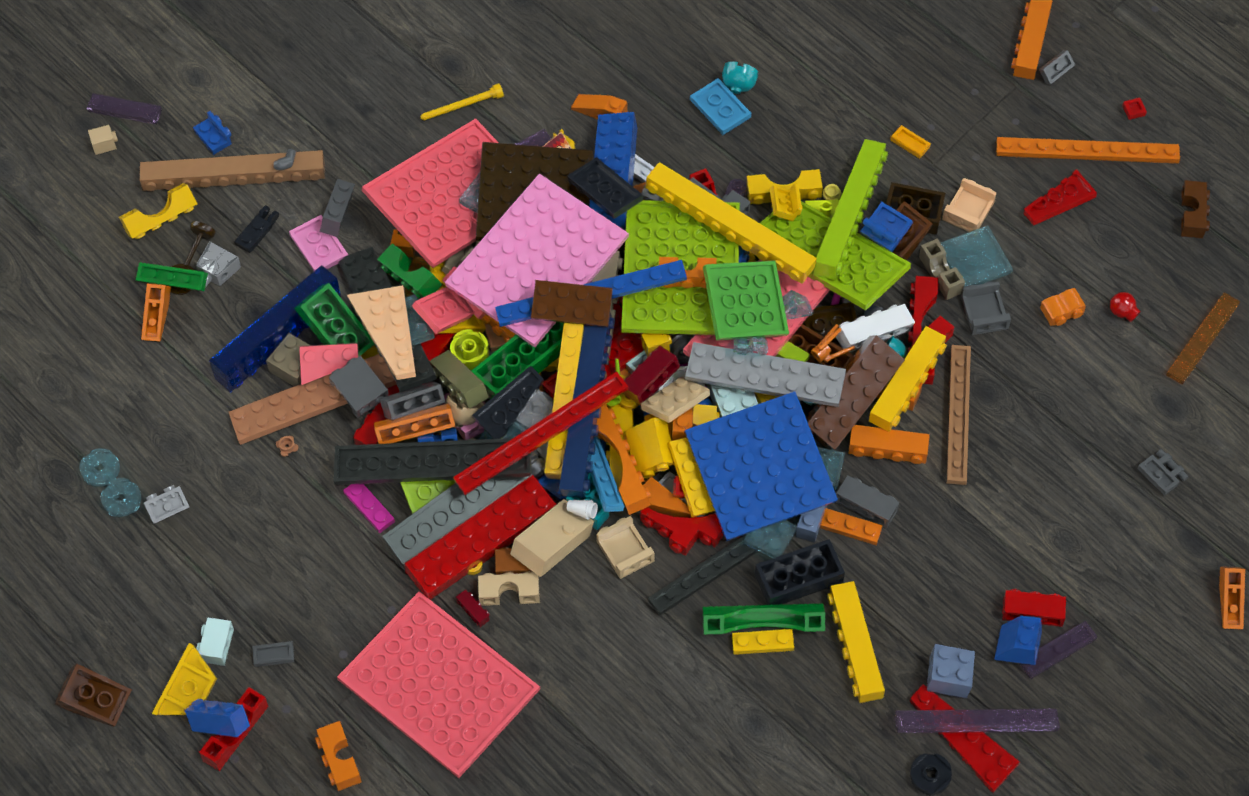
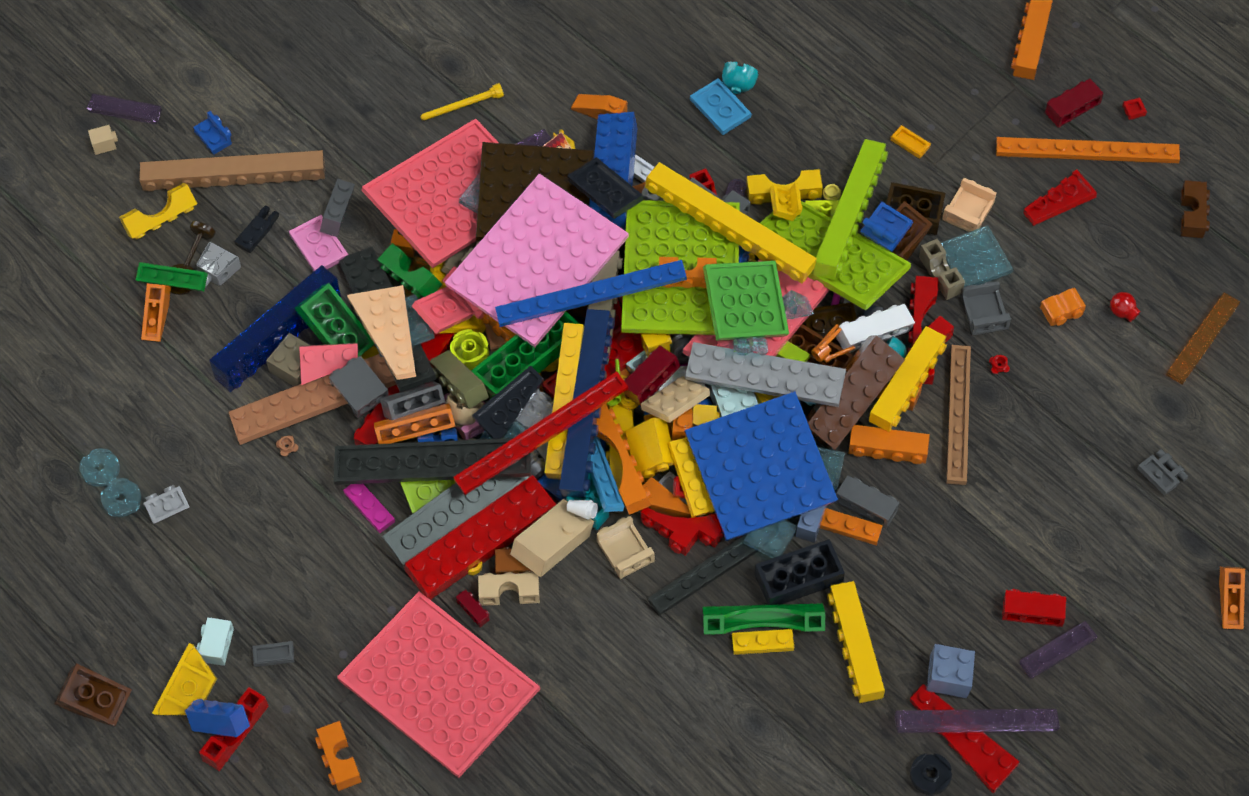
(285, 162): dark grey arm -> none
(571, 303): reddish brown plate -> none
(999, 359): none -> red plate
(1019, 640): blue slope -> none
(1057, 67): dark grey plate -> none
(1074, 102): none -> dark red brick

